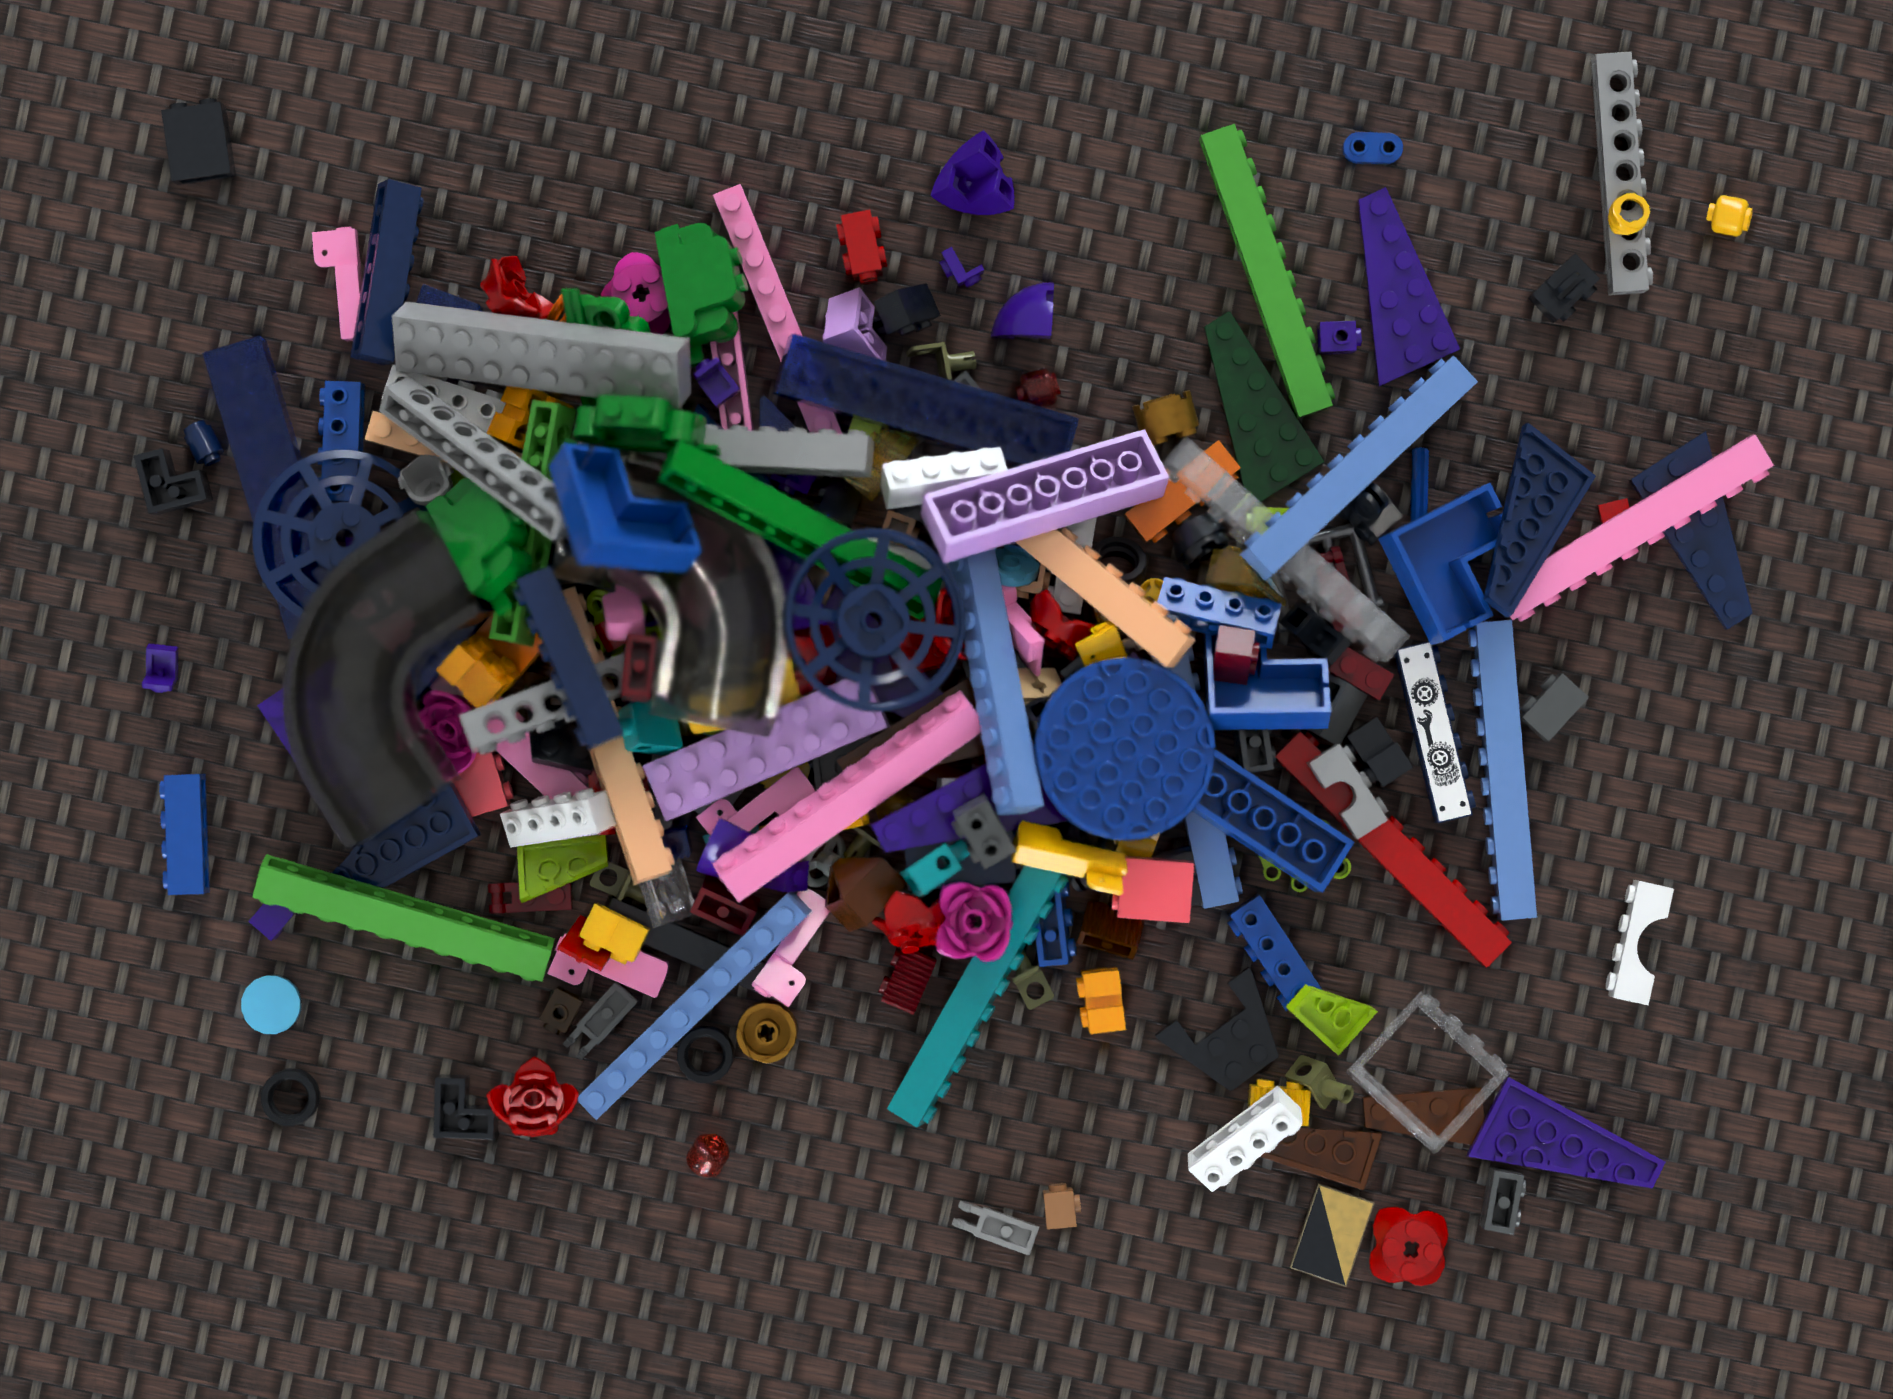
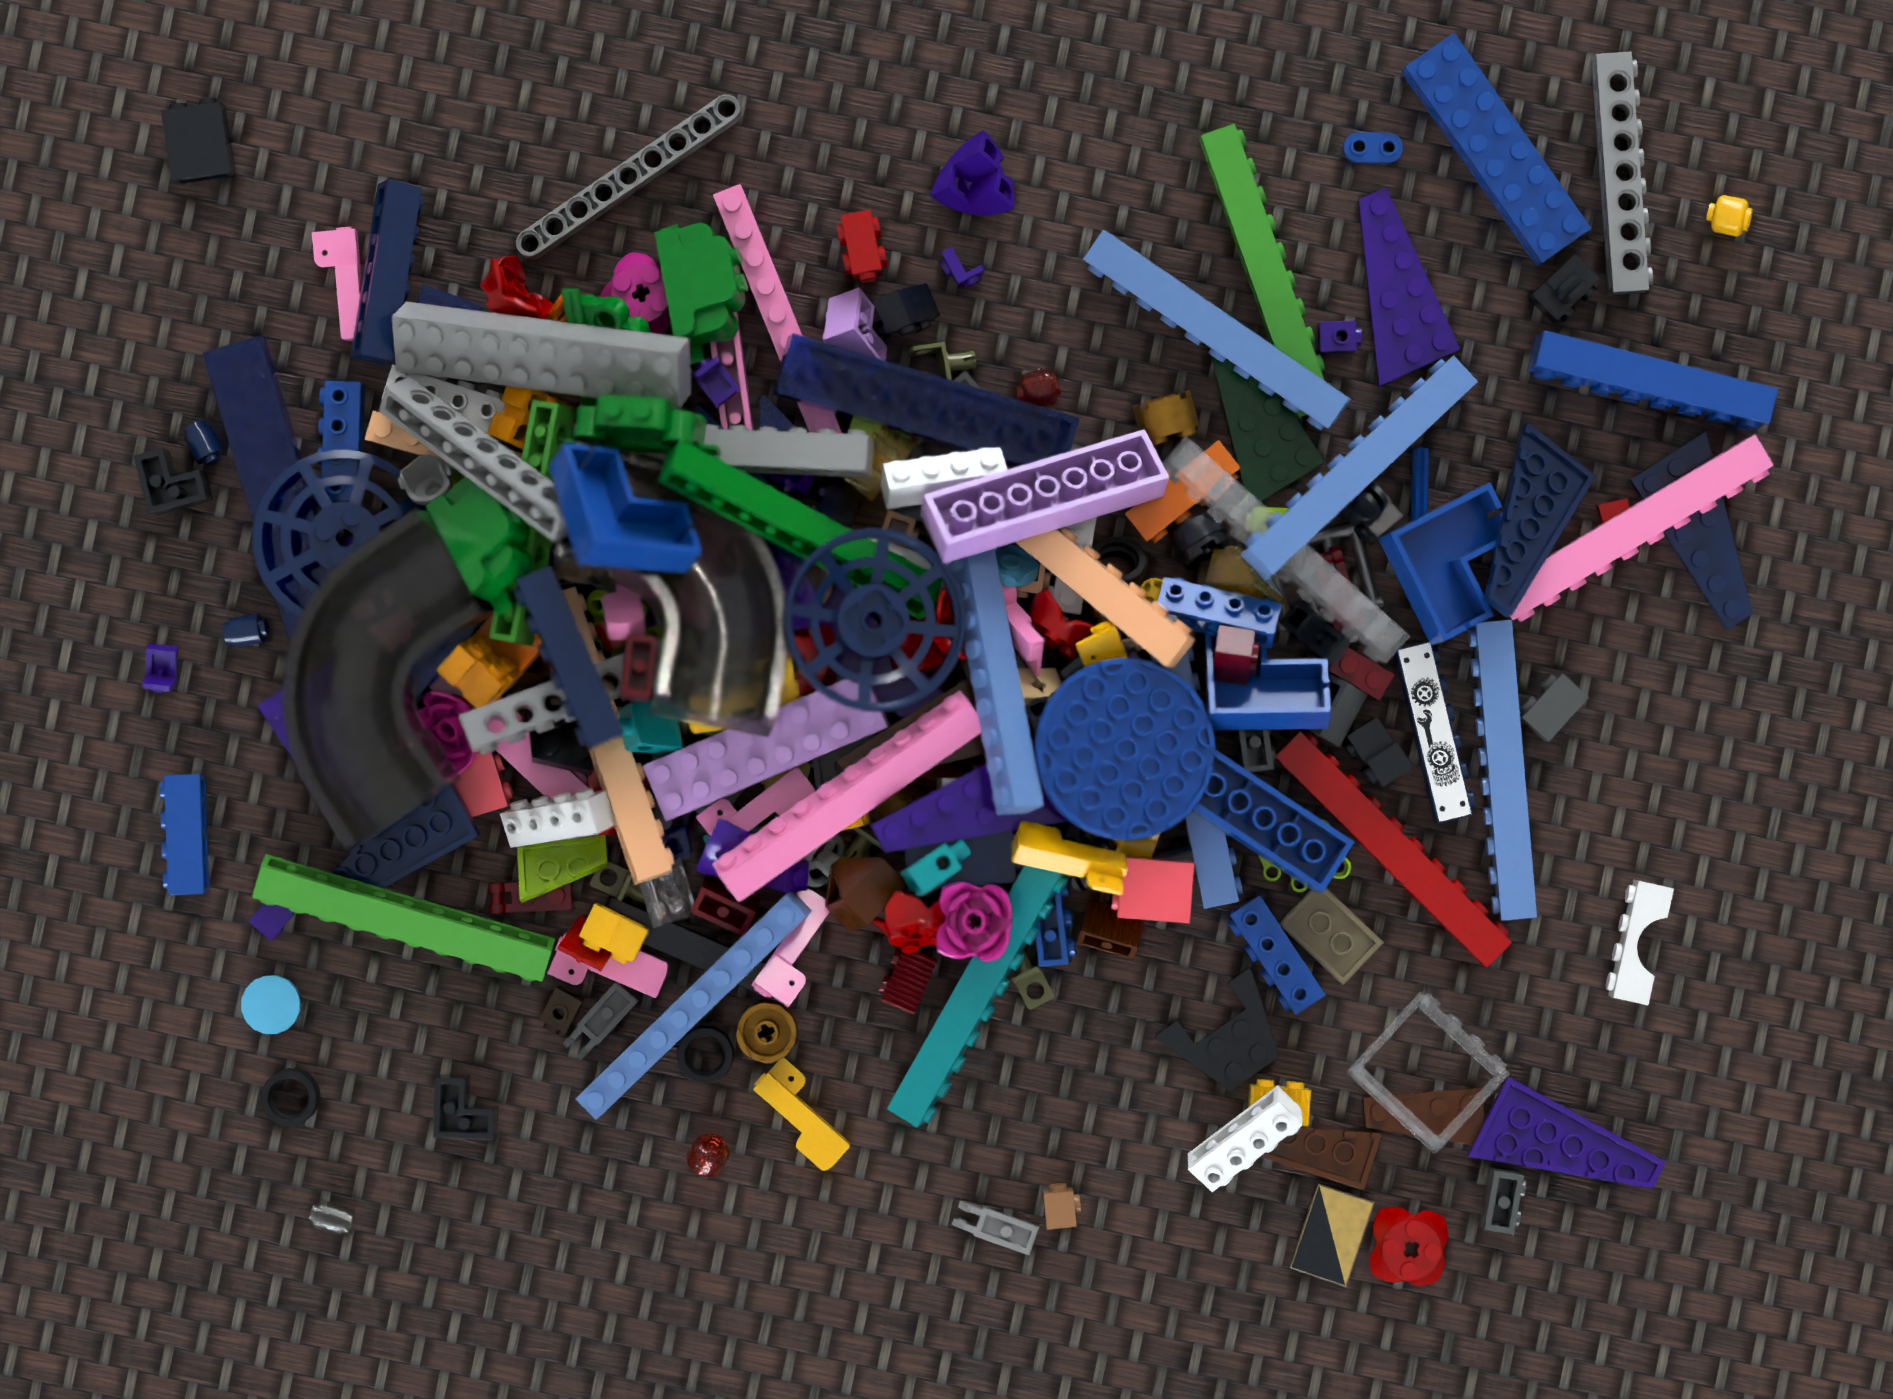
(245, 630): none -> dark blue brick
(331, 1217): none -> clear smoke brick
(533, 1085): red brick -> none
(636, 163): none -> light grey beam
(817, 1138): none -> yellow piece
(983, 830): dark grey brick -> none
(1026, 314): dark purple brick -> none
(1102, 999): light orange brick -> none
(1216, 329): none -> medium blue brick
(1320, 1082): olive bracket -> none
(1330, 1016): lime wing -> none
(1331, 933): none -> dark tan tile
(1364, 811): light grey arch -> none
(1495, 149): none -> blue brick
(1621, 226): yellow piece -> none
(1652, 380): none -> blue brick

